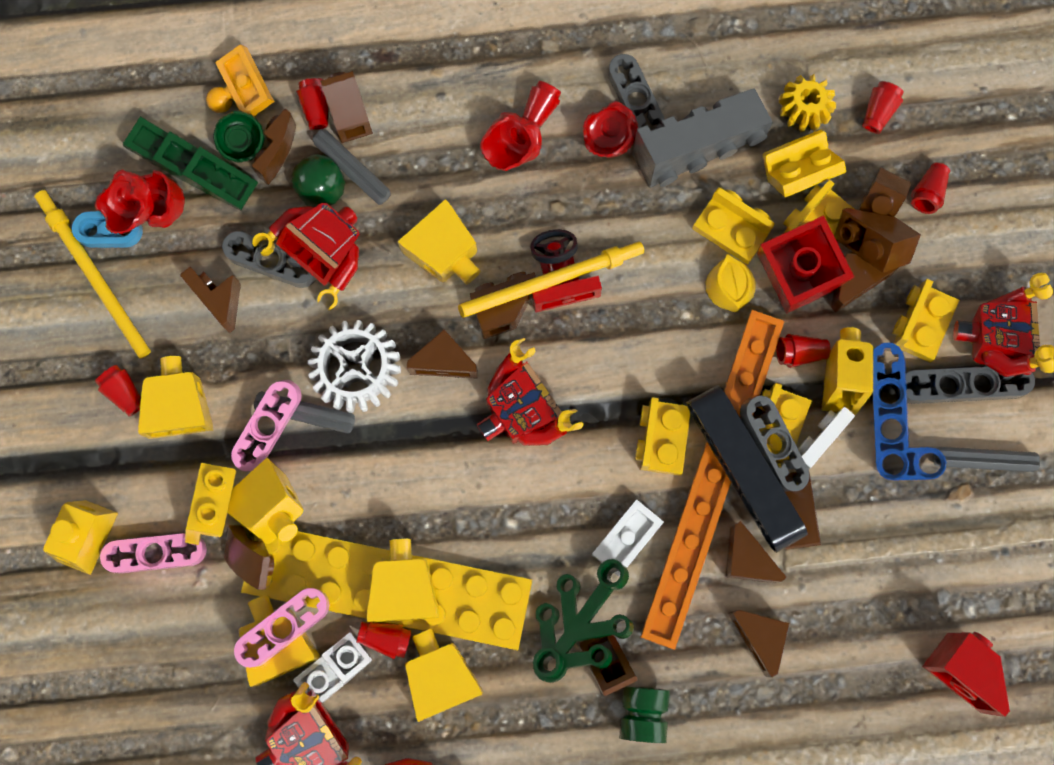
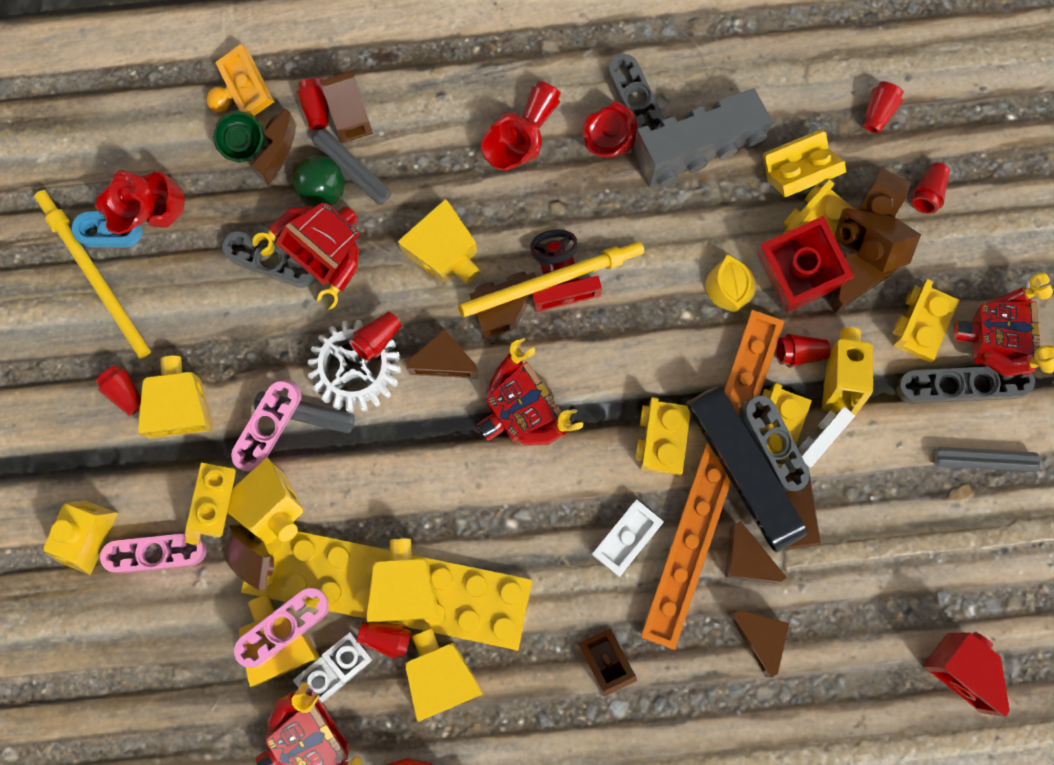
(190, 163): dark green slope -> none
(219, 300): reddish brown slope -> none
(374, 336): none -> red cone
(578, 625): dark green plant -> none
(644, 714): dark green wheel -> none
(734, 225): yellow bracket -> none
(804, 91): yellow gear -> none
(899, 412): blue beam -> none

